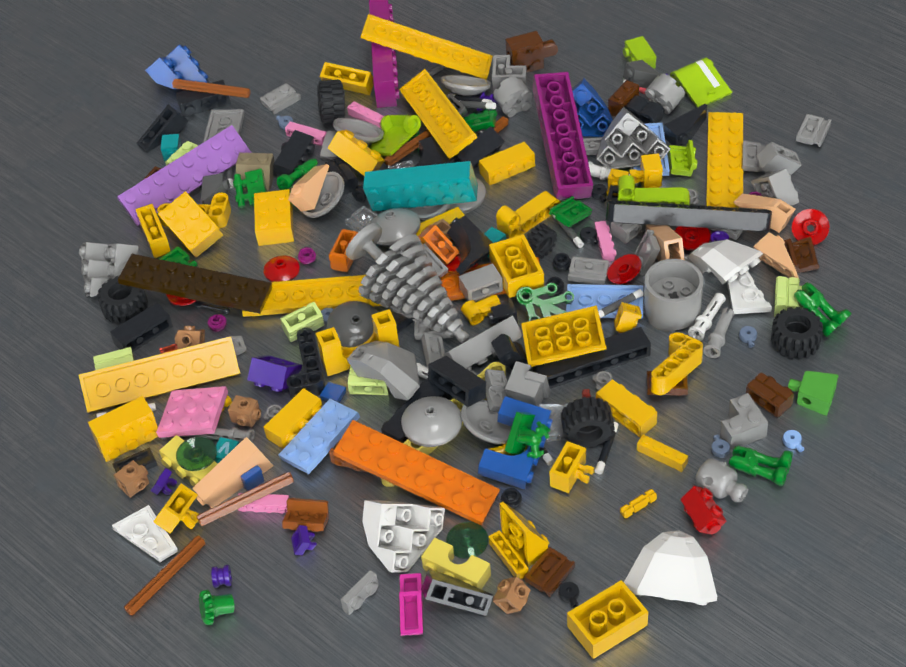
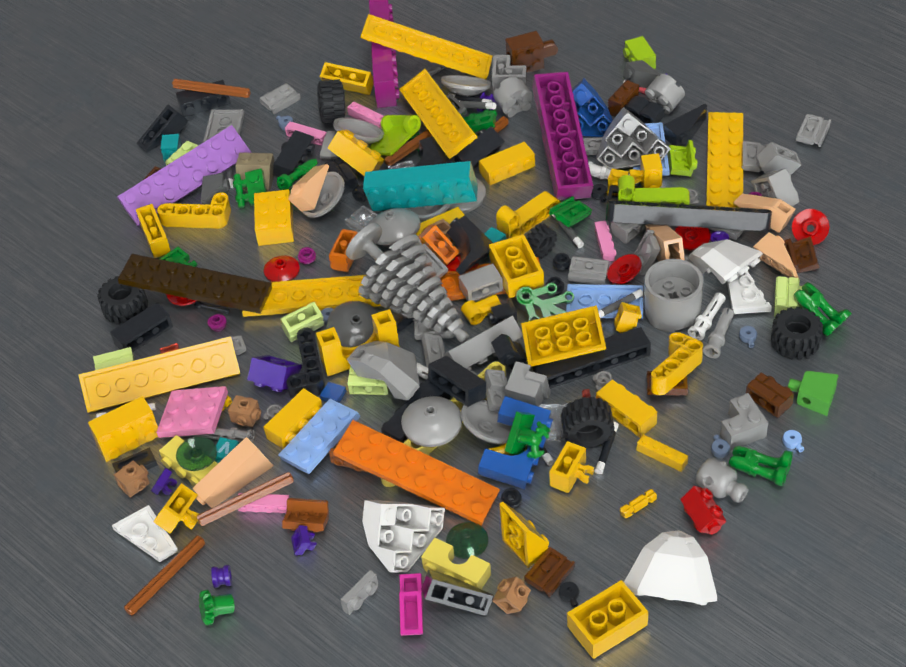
(102, 262): light grey brick -> none
(176, 65): brick -> none
(189, 337): medium nougat brick -> none
(190, 224): yellow brick -> none
(252, 478): blue tile -> none
(508, 555): yellow piece -> none
(588, 235): black piece -> none
(701, 82): lime door -> none

